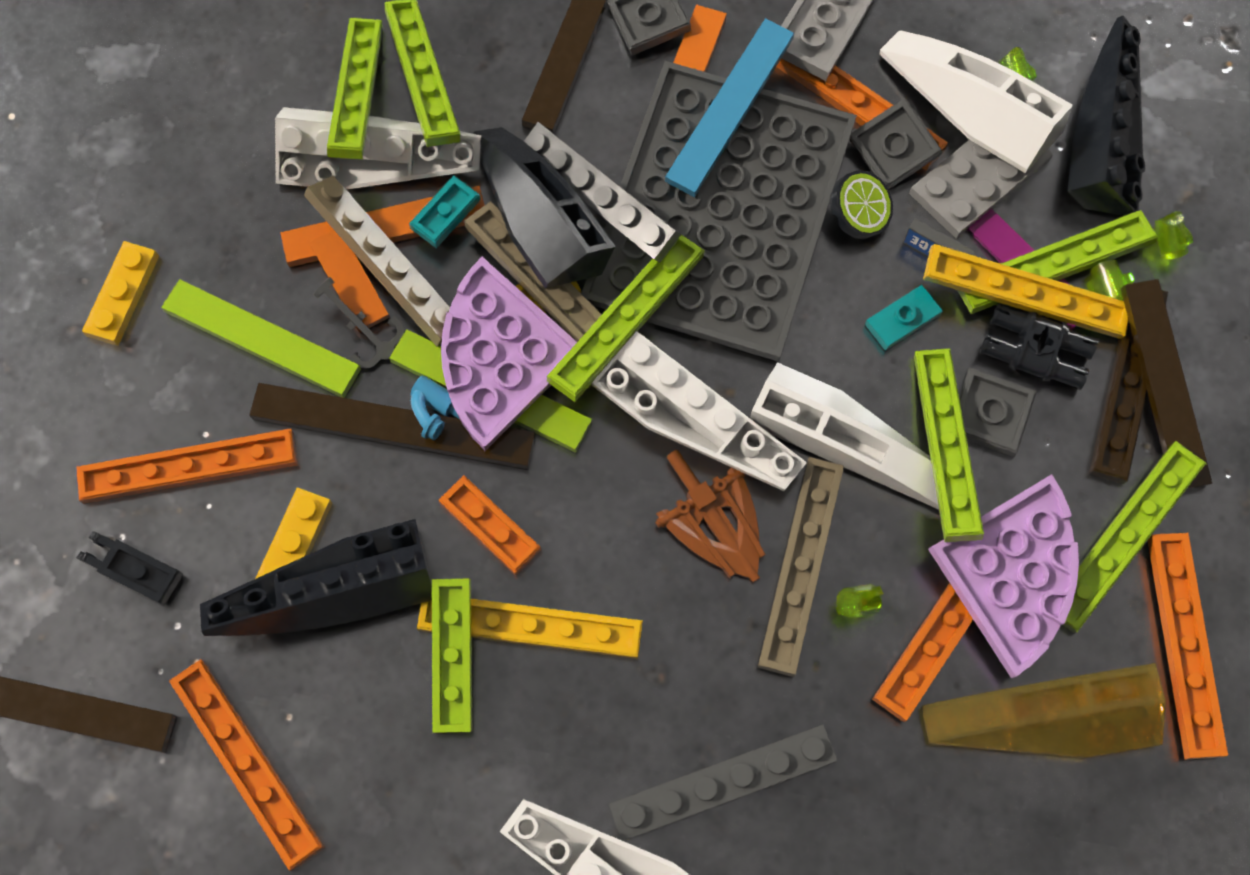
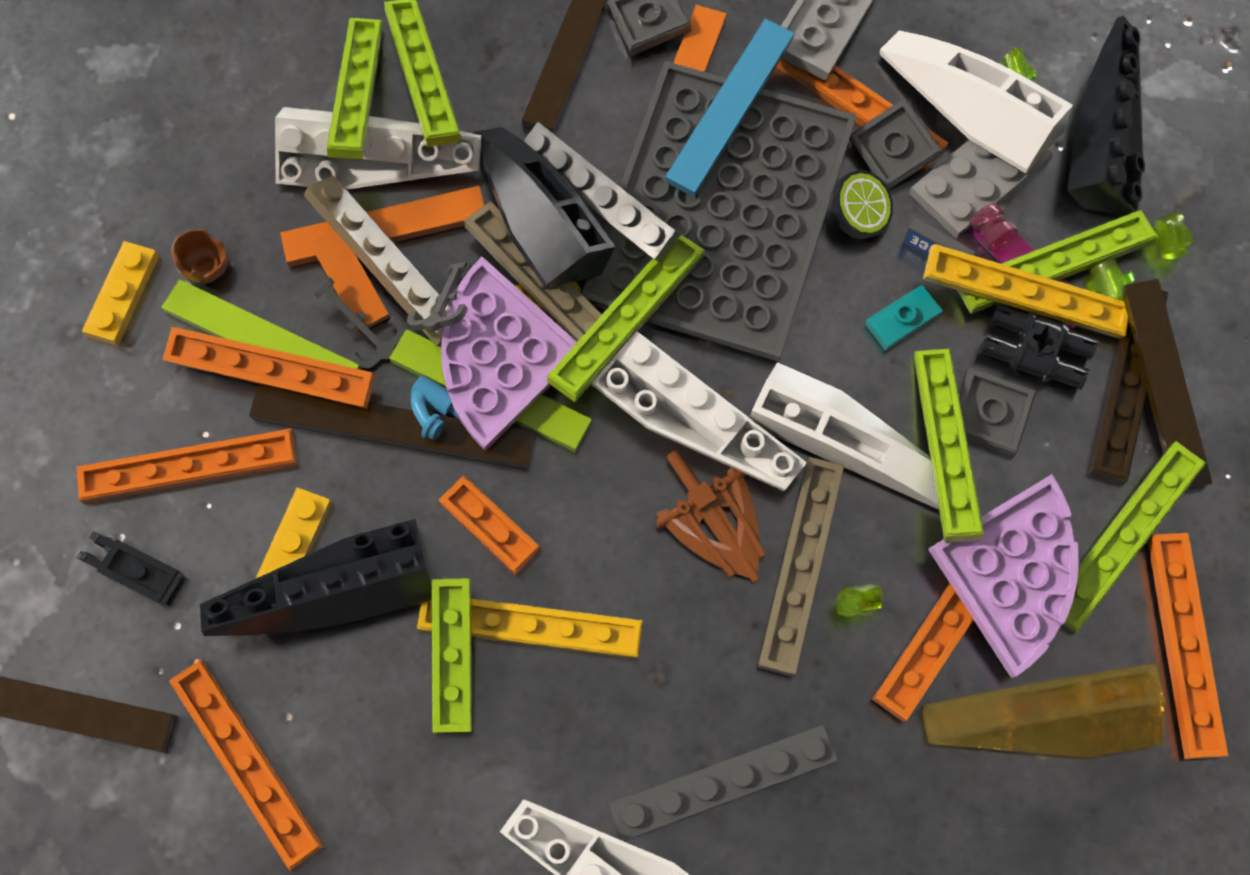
(199, 256): none -> dark orange hair
(269, 367): none -> orange plate
(436, 320): none -> dark grey piece
(444, 211): teal plate -> none
(993, 226): none -> clear pink wheel

